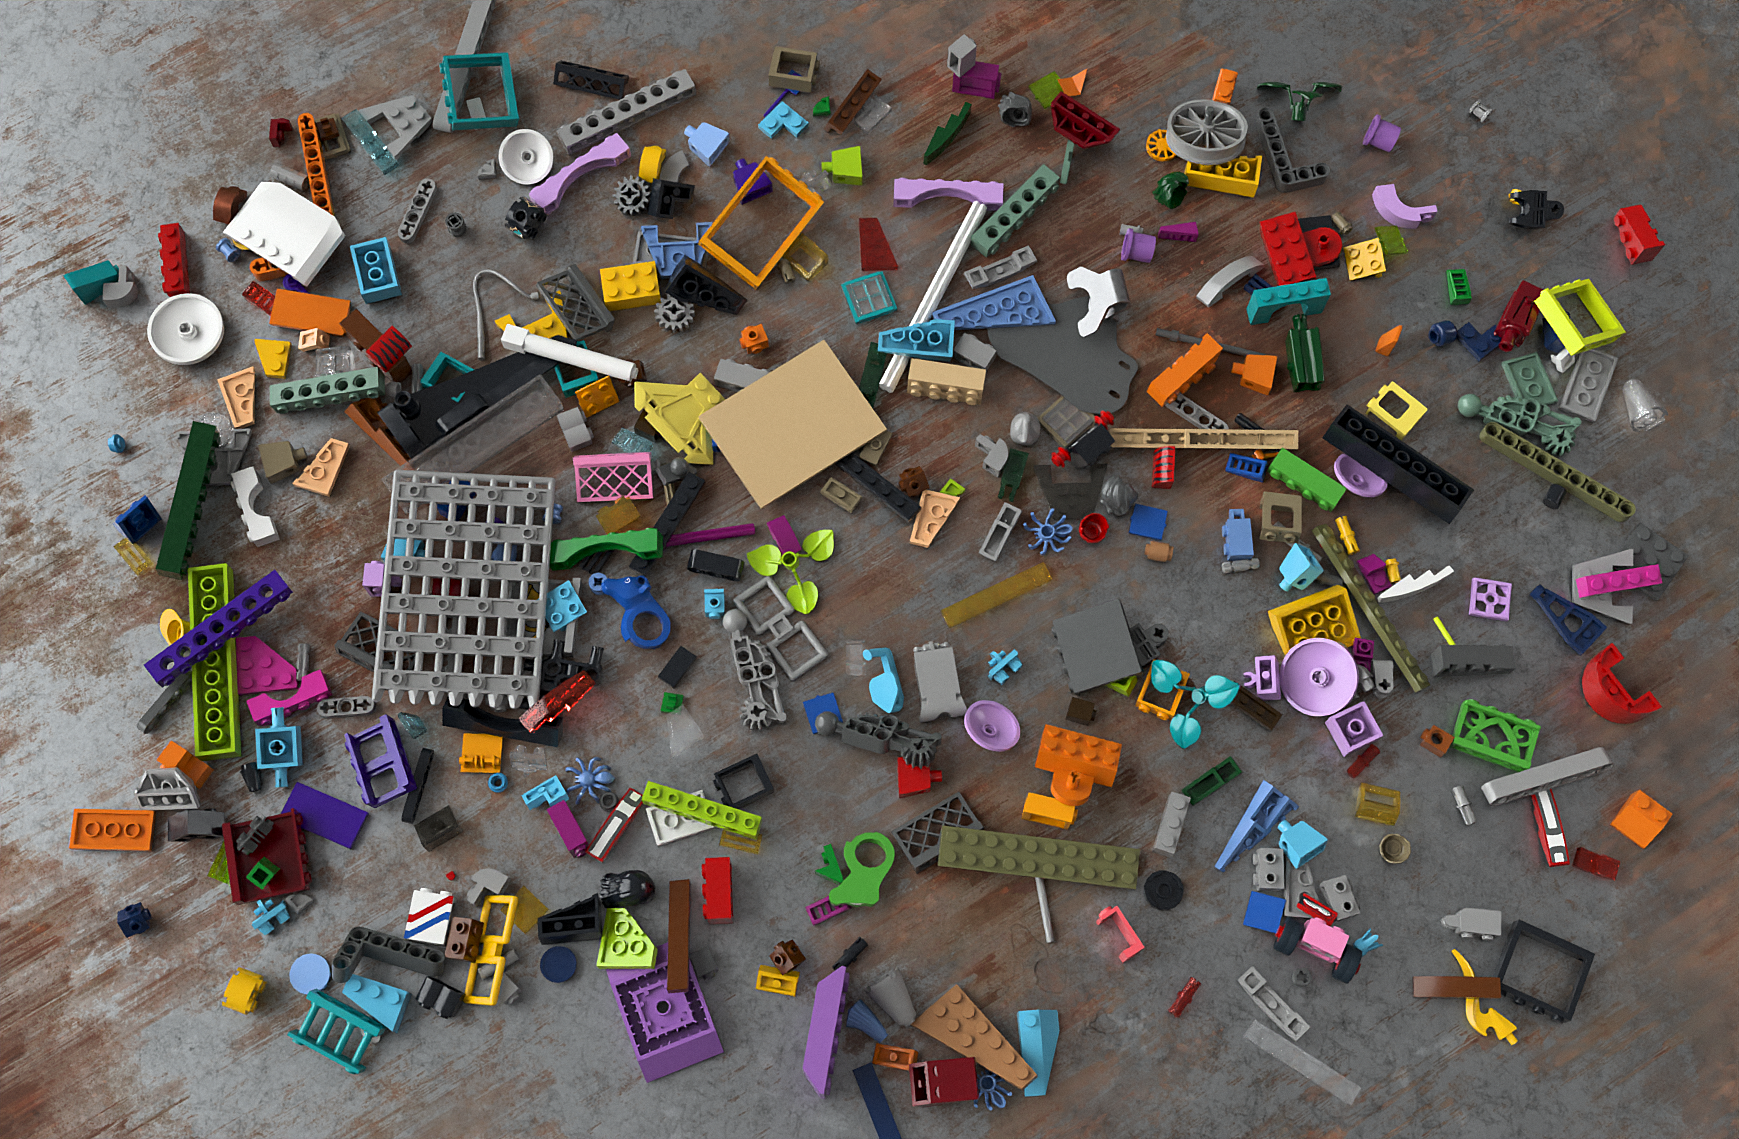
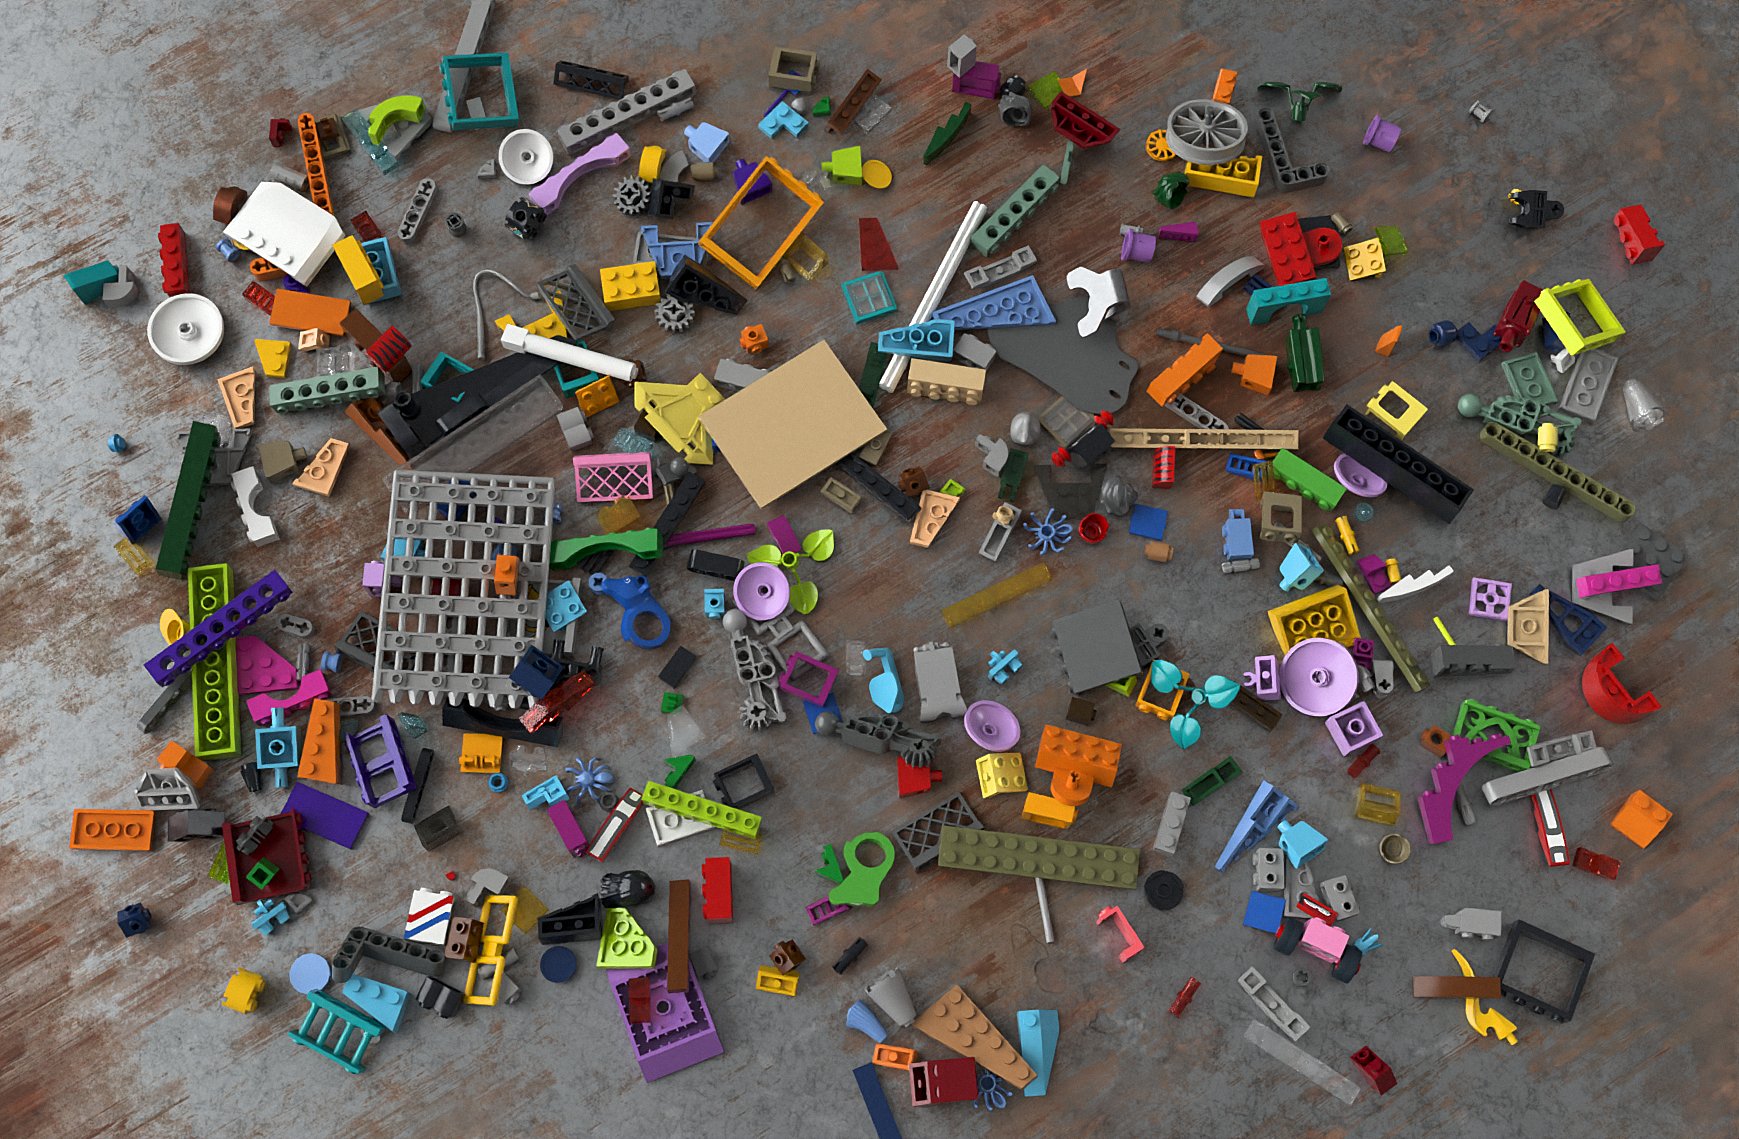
(294, 630): none -> light grey beam
(322, 744): none -> orange wedge
(331, 662): none -> medium blue wheel
(350, 727): none -> clear light blue tile
(359, 269): none -> yellow brick
(361, 218): none -> clear red slope
(394, 110): none -> lime arch
(506, 572): none -> orange torso
(536, 672): none -> dark blue slope
(640, 1000): none -> clear red slope
(675, 109): none -> light grey pin
(681, 766): none -> green slope
(704, 171): none -> dark tan brick
(750, 595): none -> lavender dish
(791, 662): none -> magenta window
(799, 105): none -> light grey hinge
(823, 1027): medium lavender slope -> none
(876, 174): none -> yellow piece
(911, 192): lavender arch -> none
(1001, 774): none -> light yellow bracket
(1004, 515): none -> tan plate
(1013, 84): none -> black head
(1258, 495): none -> clear yellow tile
(1363, 512): none -> clear light blue tile
(1374, 1070): none -> dark red slope
(1398, 213): lavender arch -> none
(1437, 805): none -> magenta arch
(1454, 298): green slope -> none
(1530, 626): none -> tan wing
(1547, 437): none -> light yellow brick
(1561, 747): none -> light grey slope

